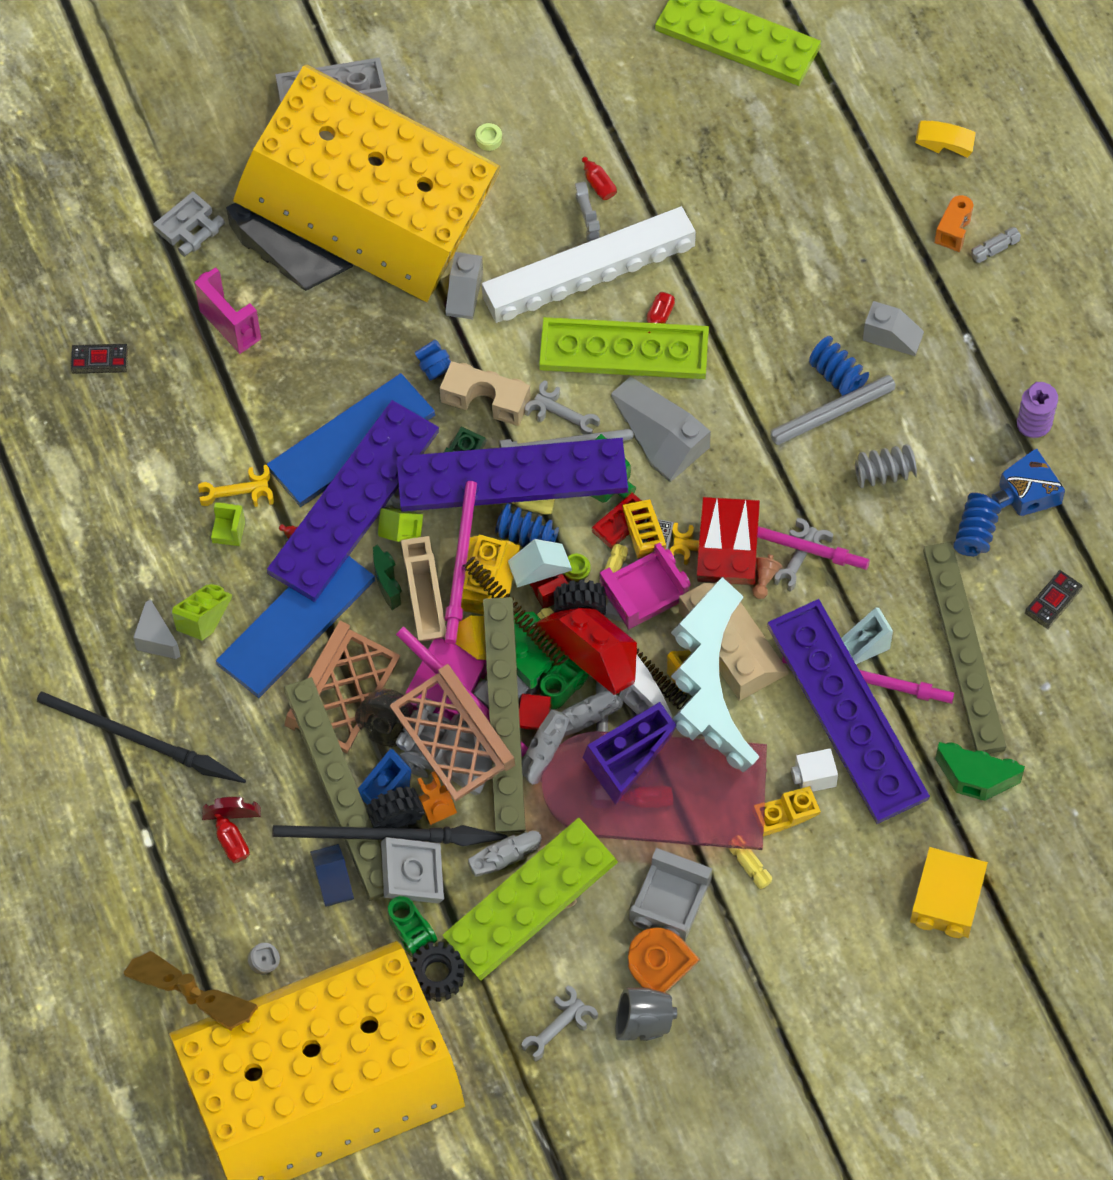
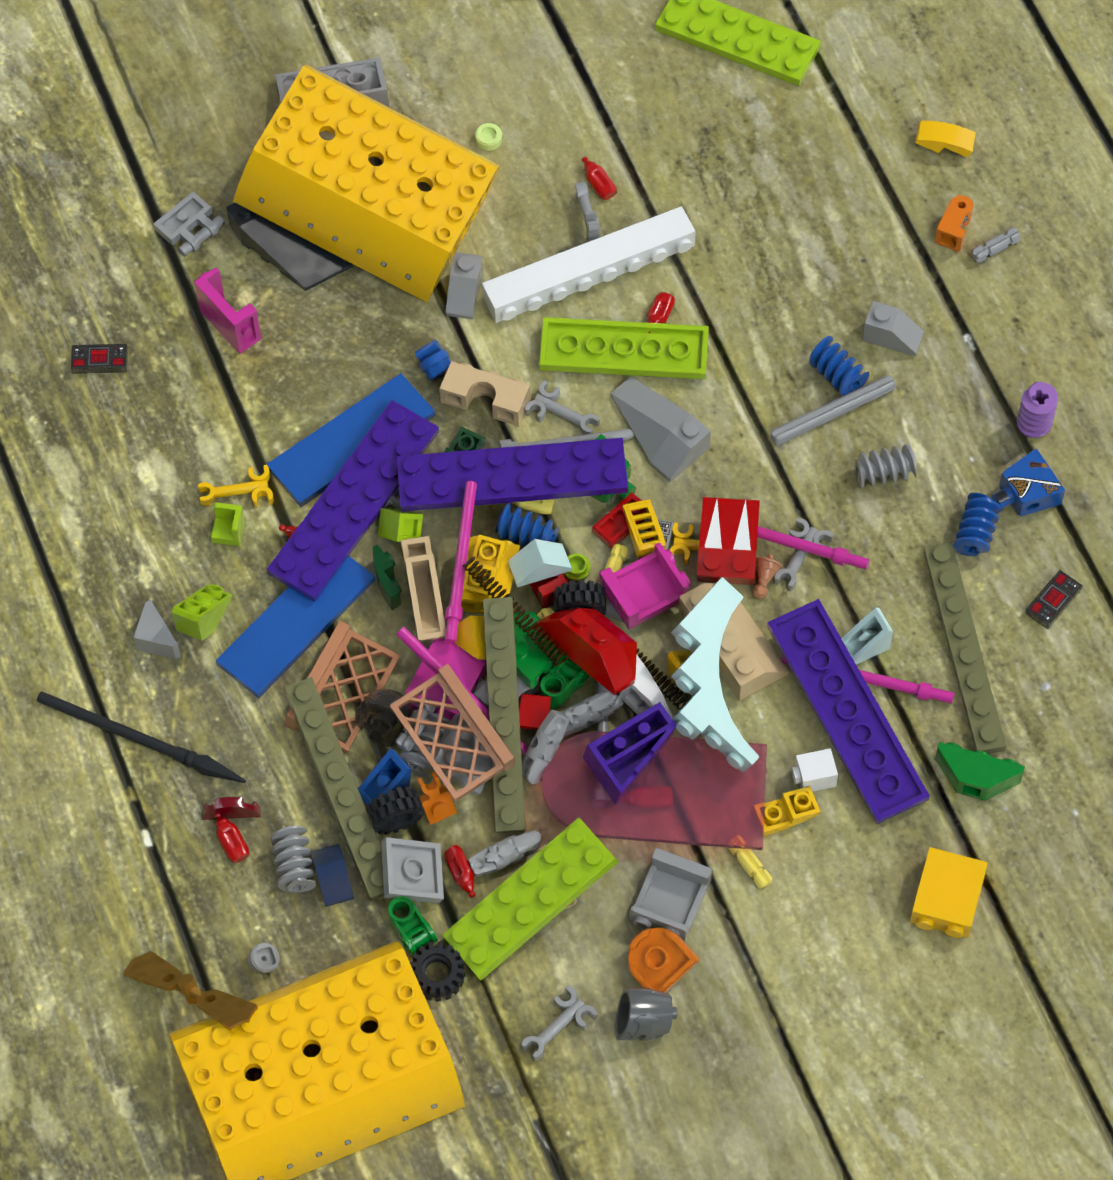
(291, 859): none -> light grey piece
(460, 835): black piece -> none
(460, 869): none -> red piece

